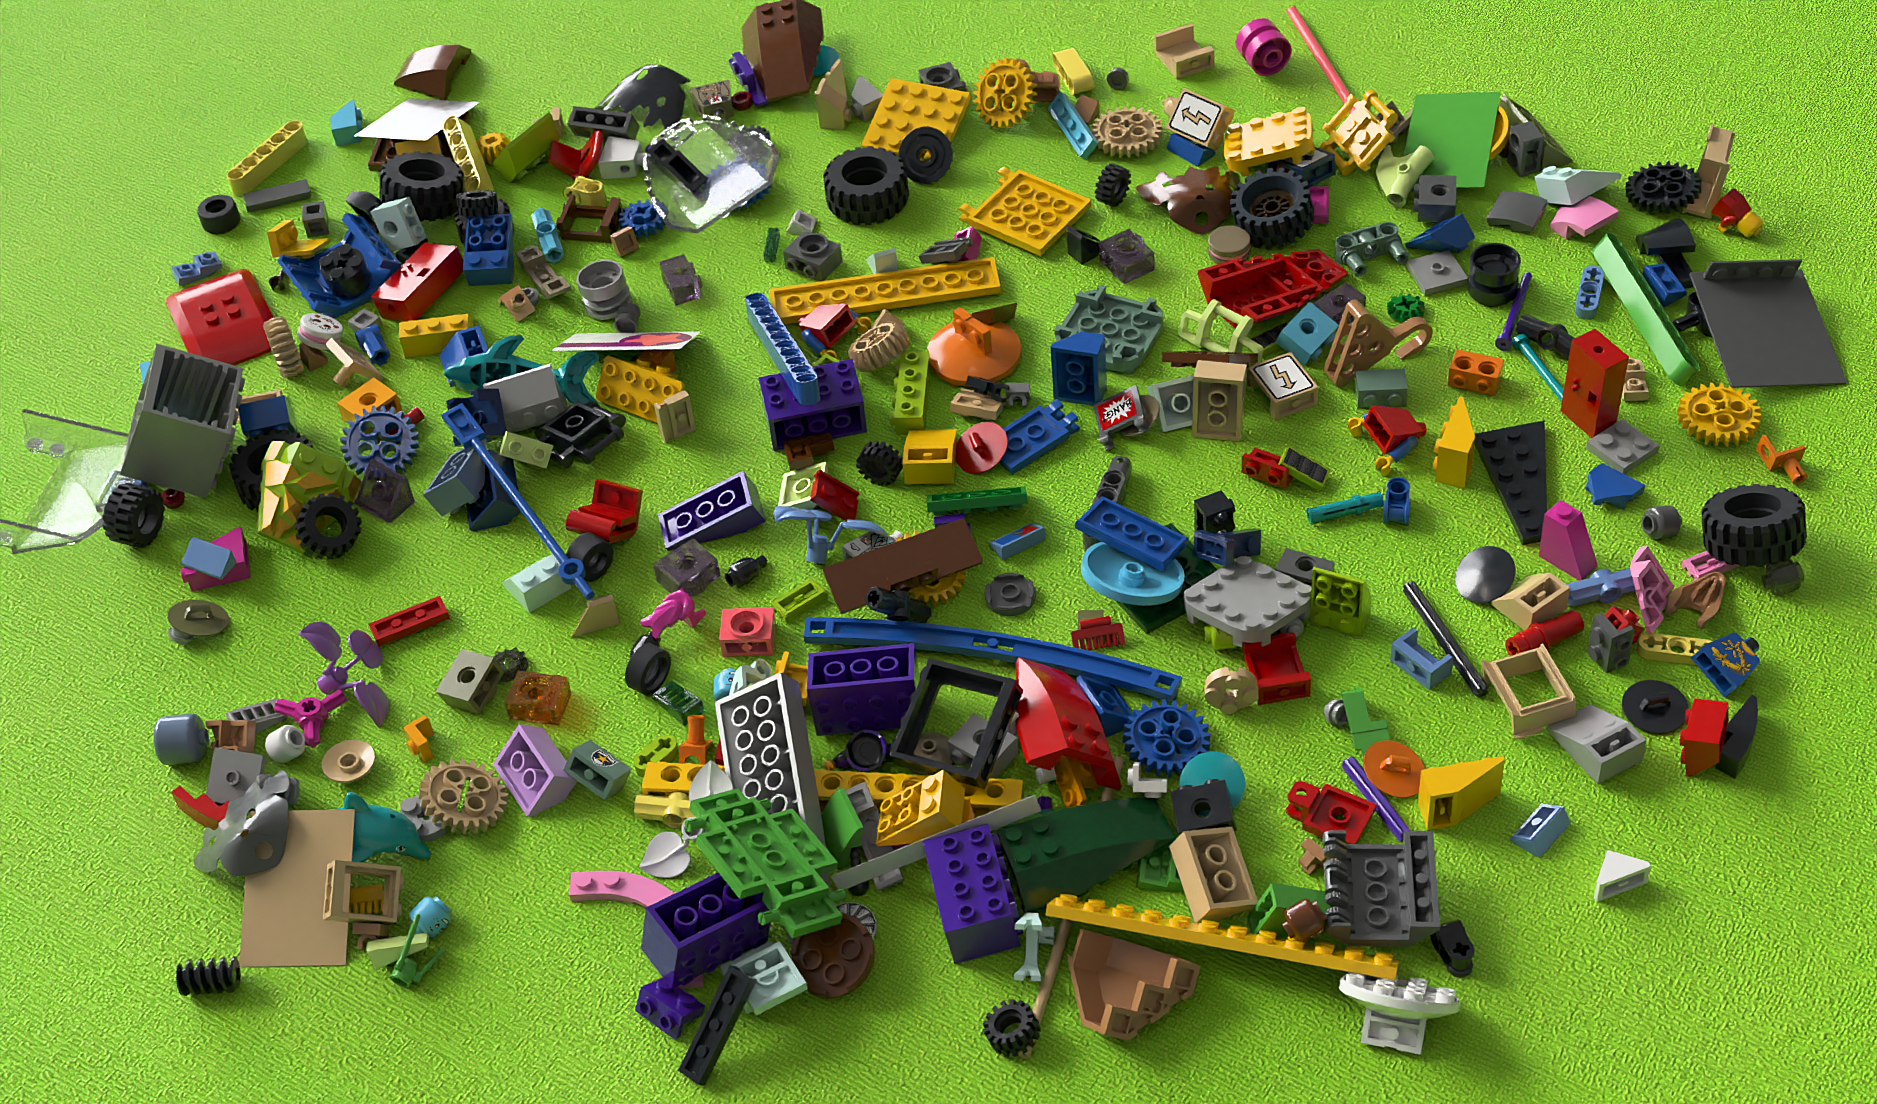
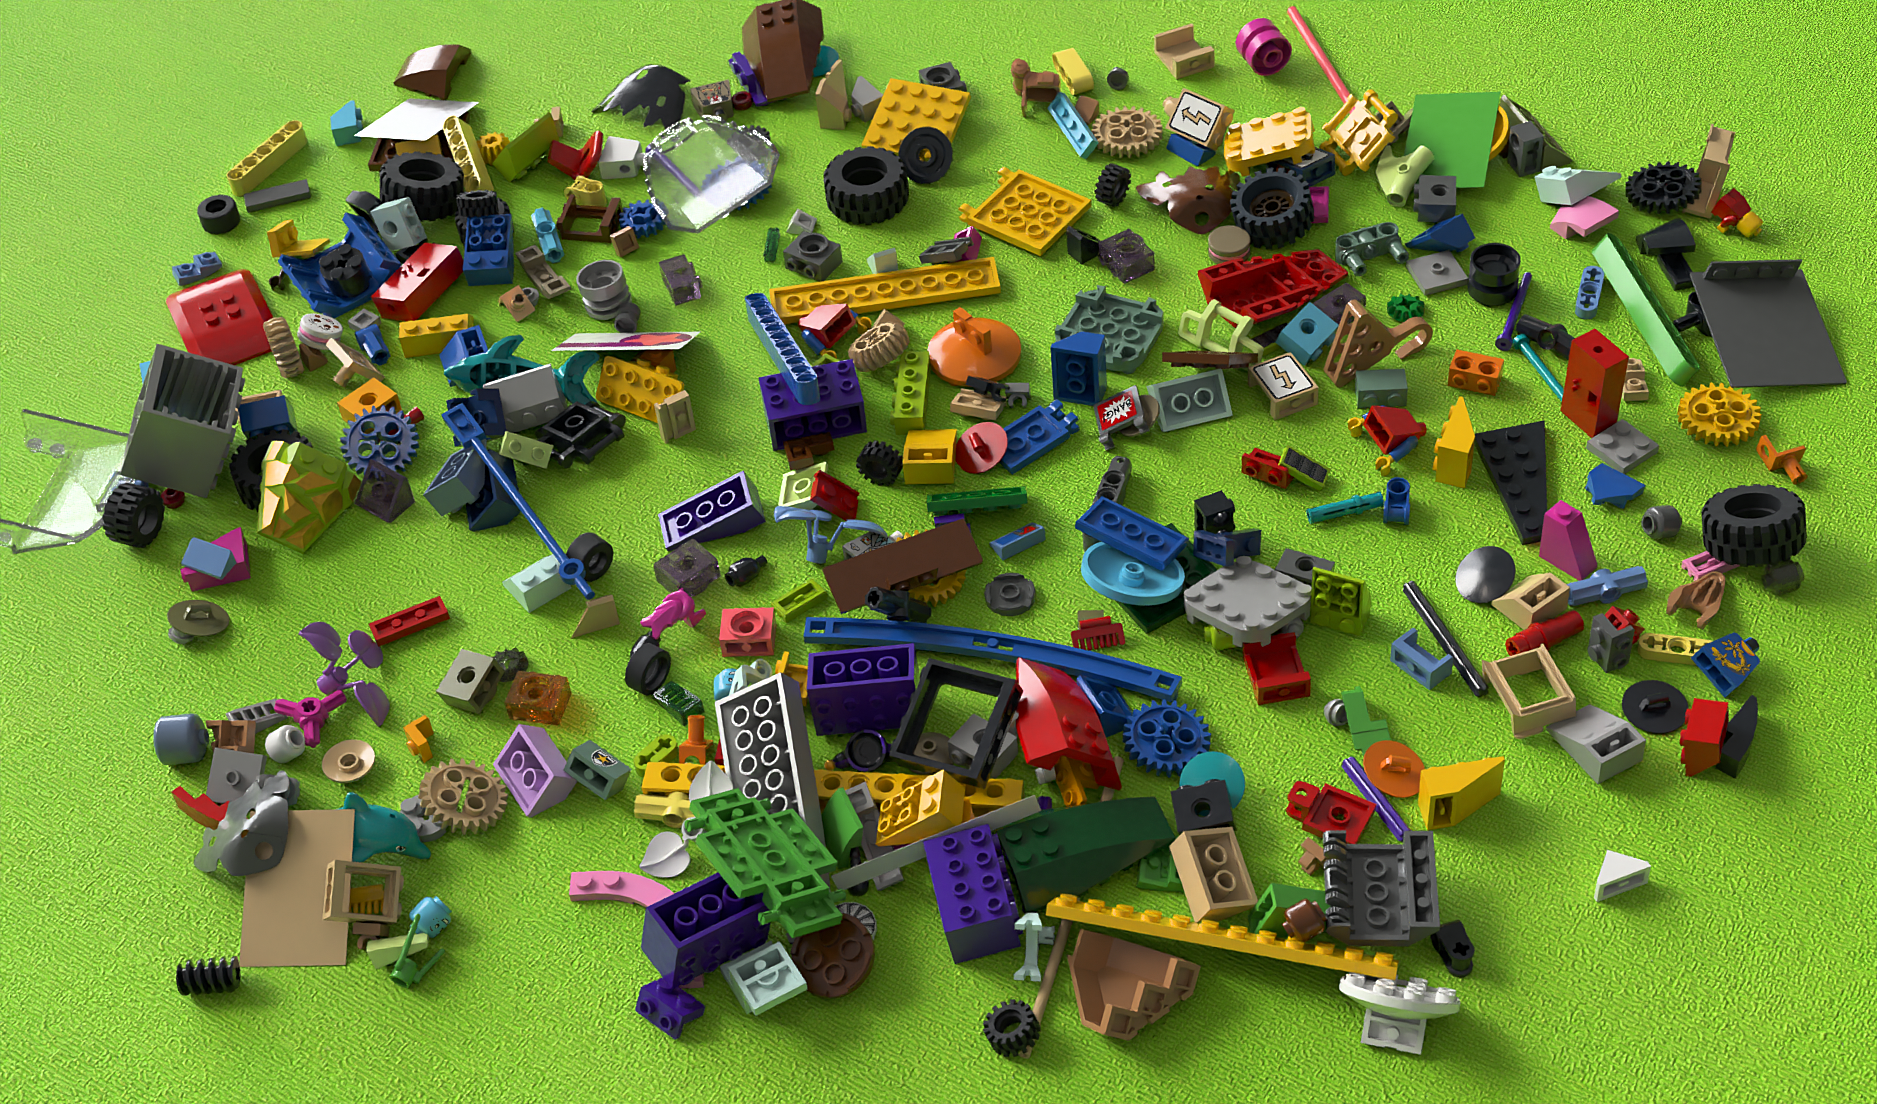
(315, 219): dark grey brick -> none
(341, 512): black tyre -> none
(586, 121): dark grey piece -> none
(611, 514): red piece -> none
(676, 166): black slope -> none
(717, 1025): black plate -> none
(996, 314): reddish brown slope -> none
(1005, 93): yellow gear -> none
(1151, 786): white bracket -> none
(1218, 400): tan slope -> none
(1242, 692): tan plate -> none
(1518, 210): dark grey slope -> none
(1541, 829): medium blue slope -> none
(1651, 587): bright pink slope -> none
(1664, 284): blue slope -> none

